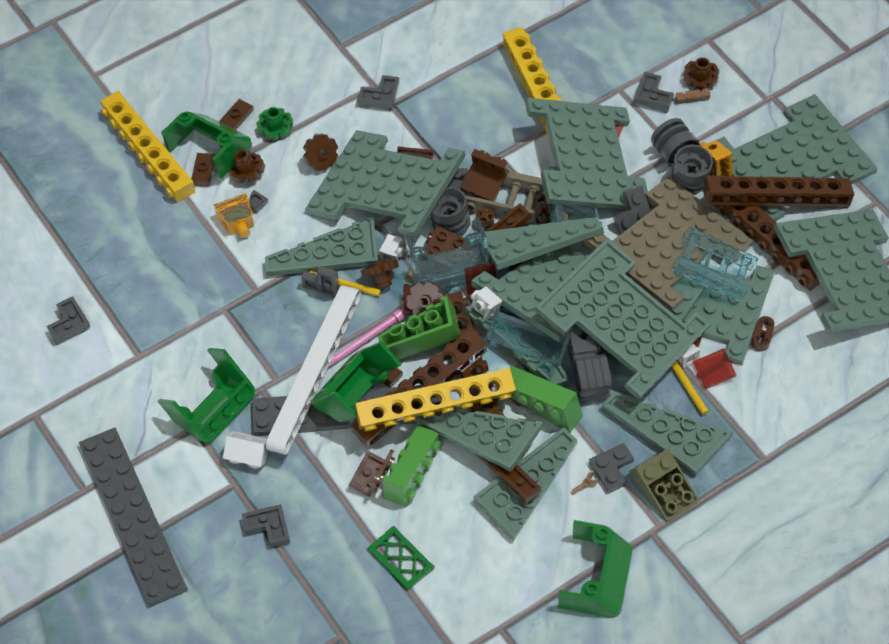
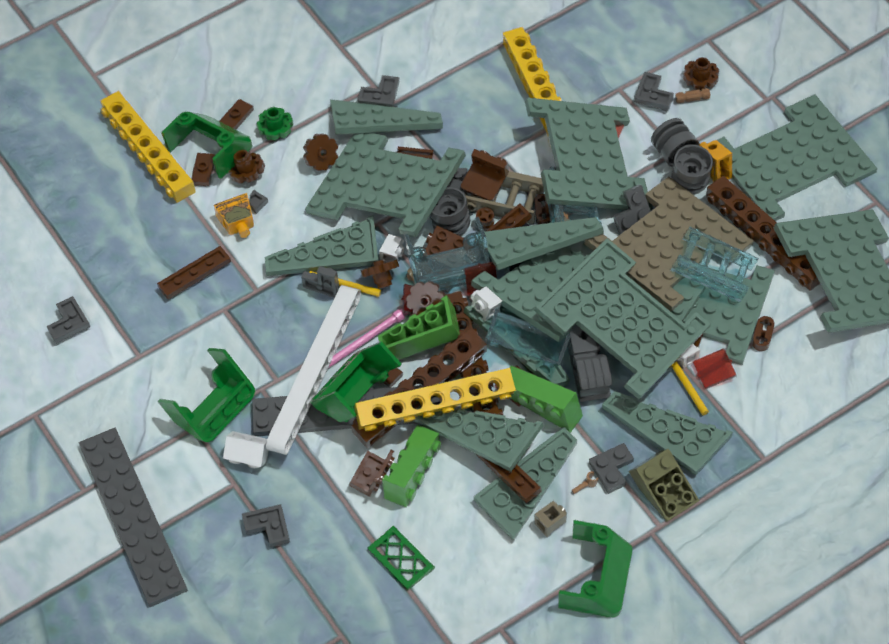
(194, 272): none -> reddish brown plate
(368, 118): none -> sand green wing
(550, 511): none -> dark tan brick
(778, 191): reddish brown brick -> none

